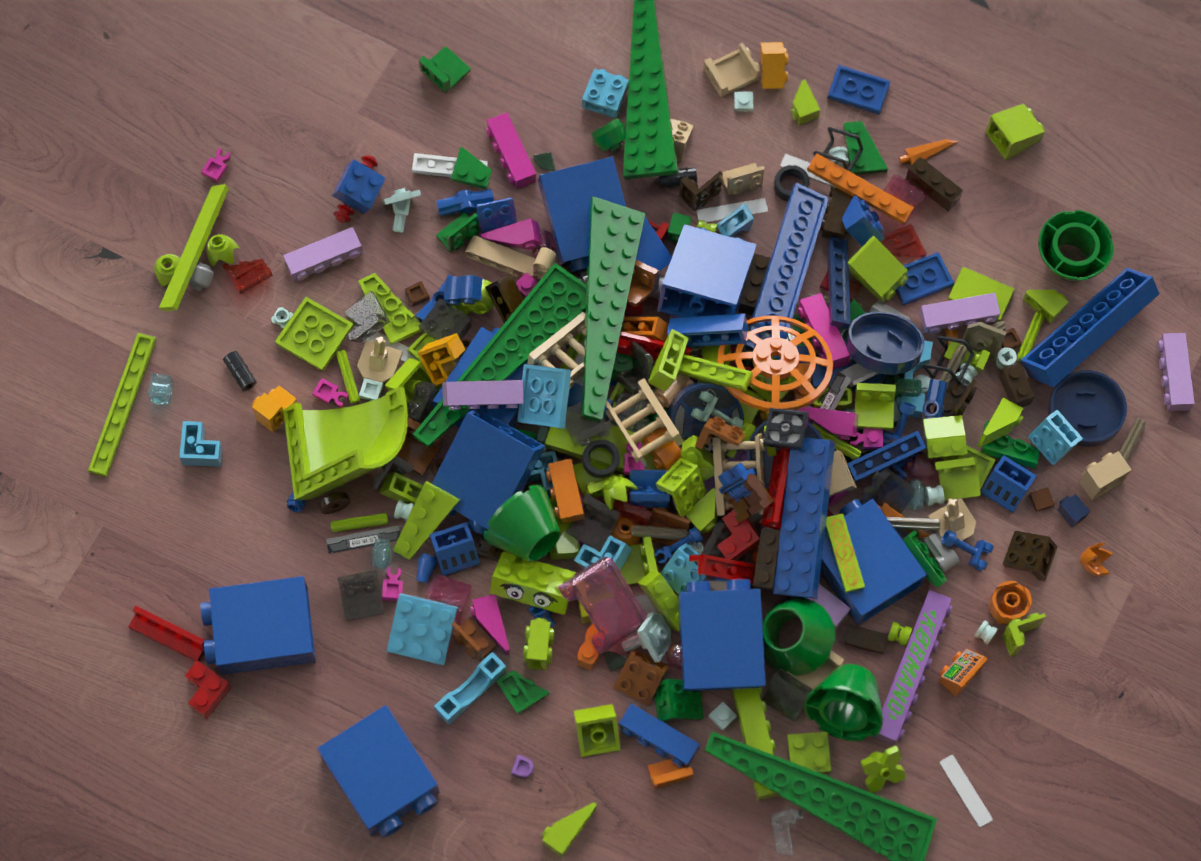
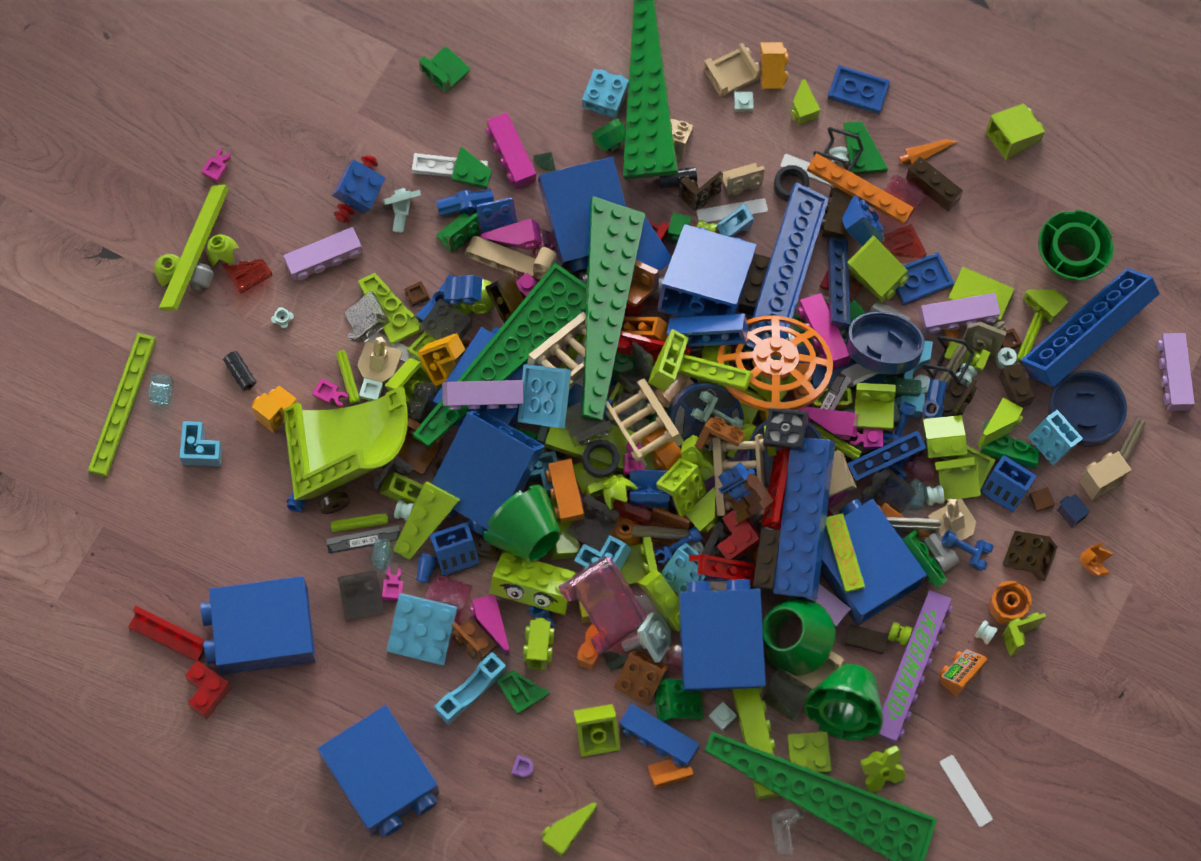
(314, 334): lime plate -> none

